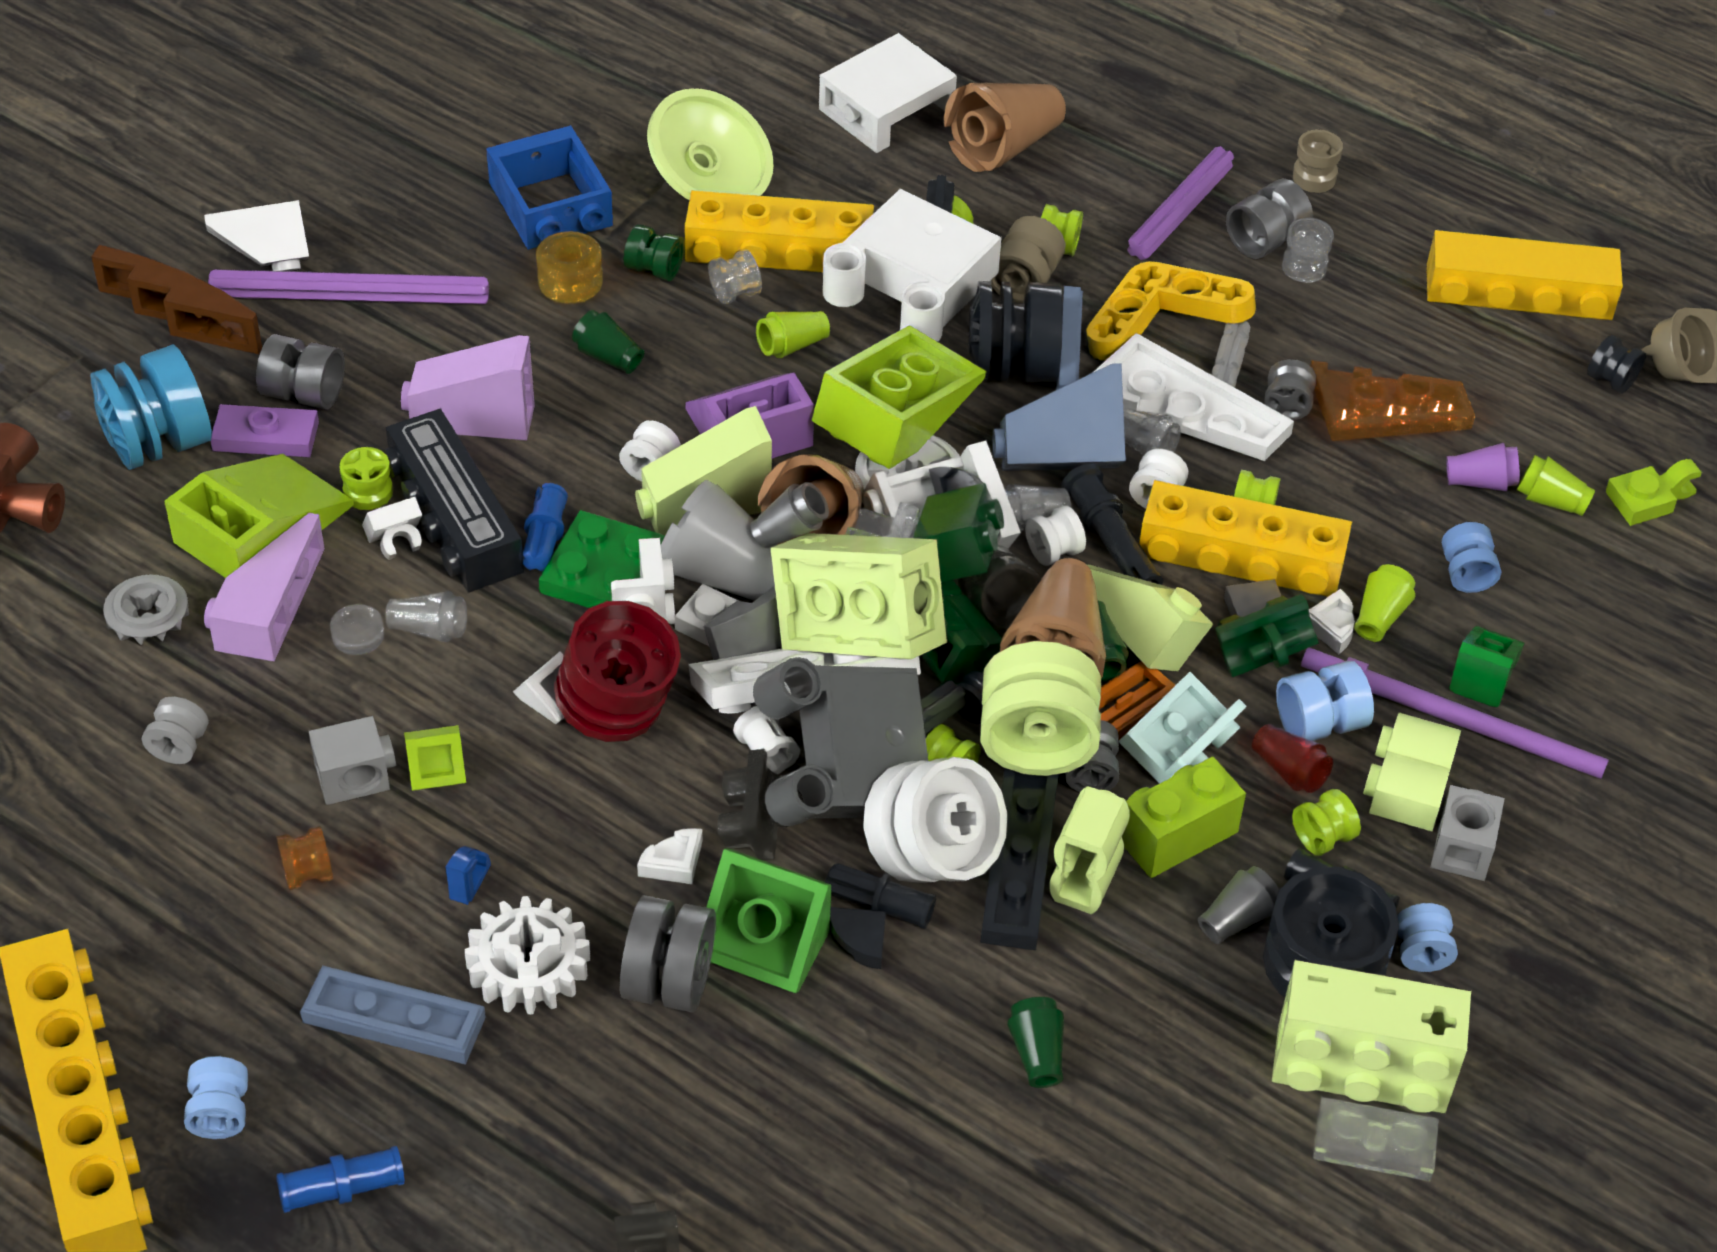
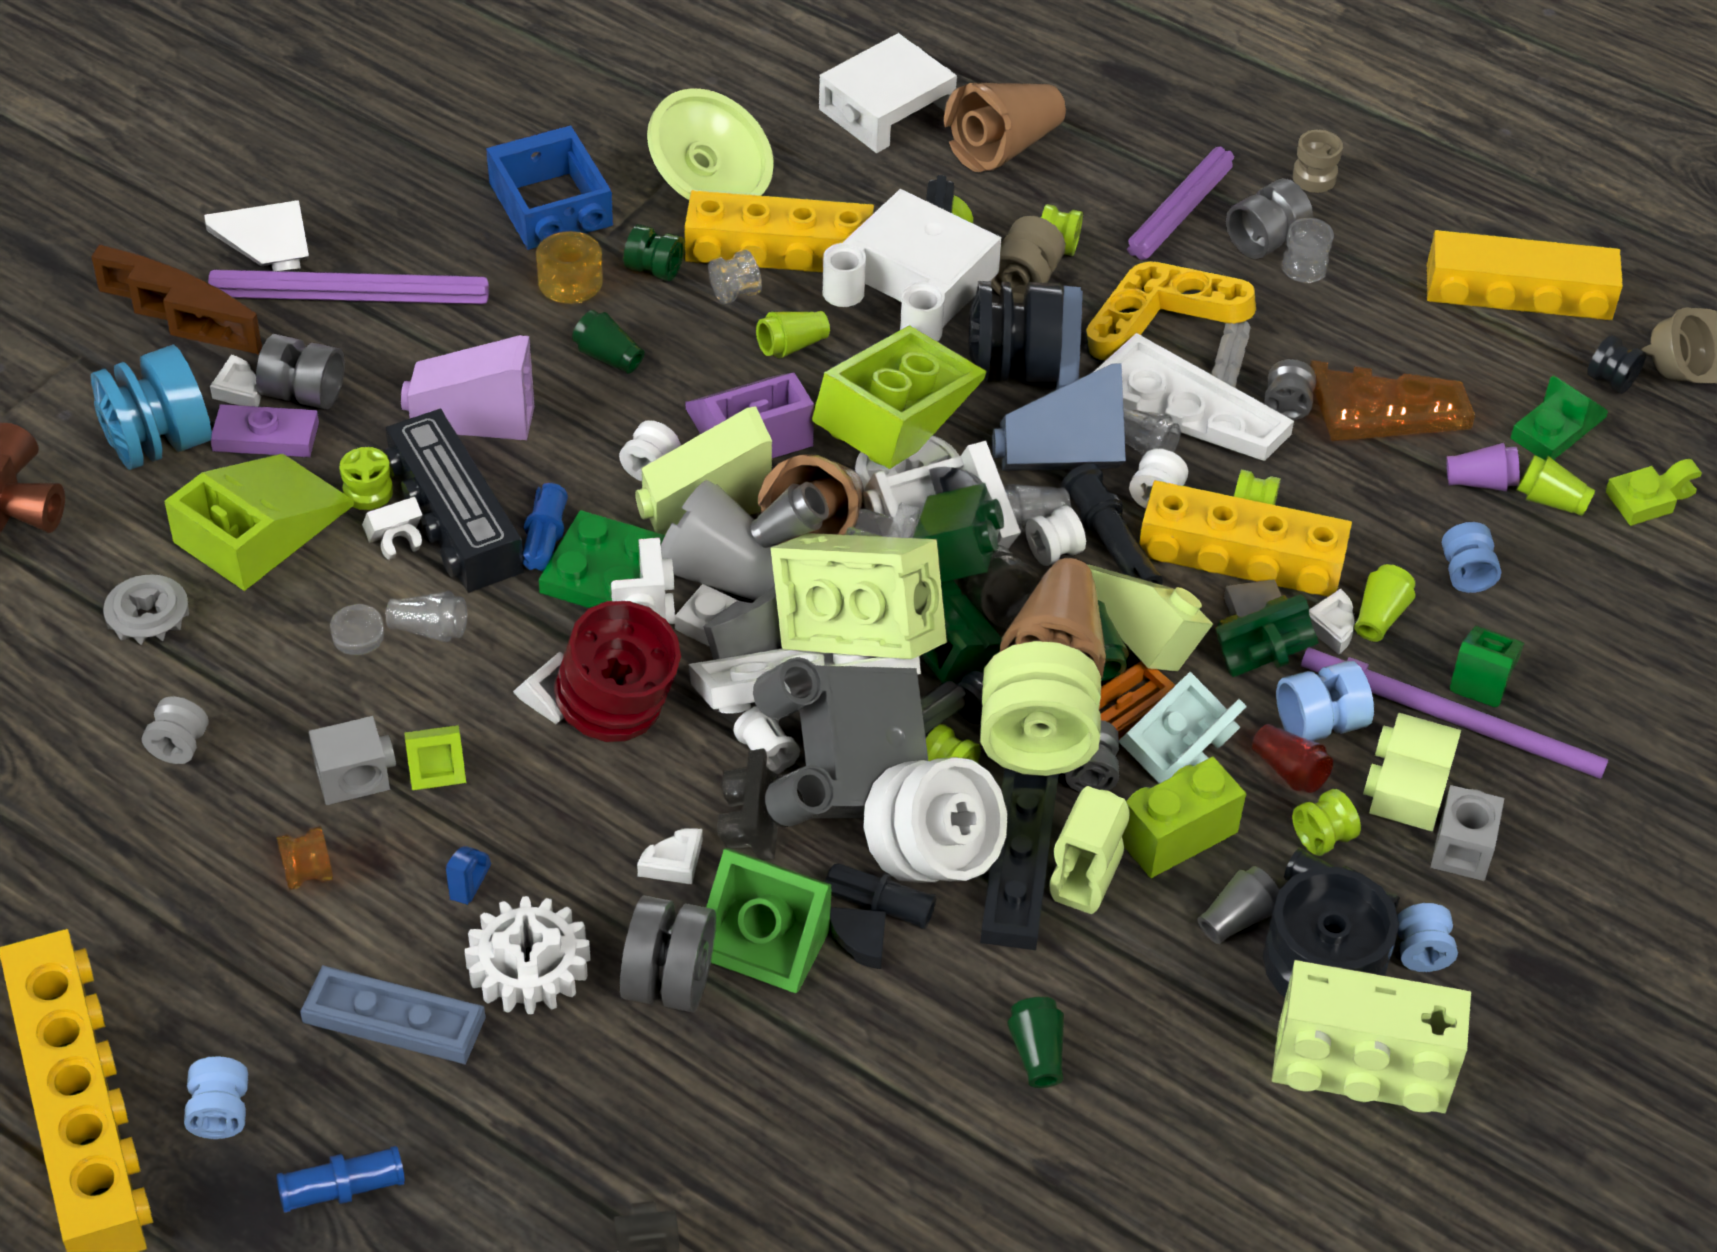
(236, 384): none -> white tile
(265, 593): lavender slope -> none
(1376, 1139): clear plate -> none
(1557, 421): none -> green slope

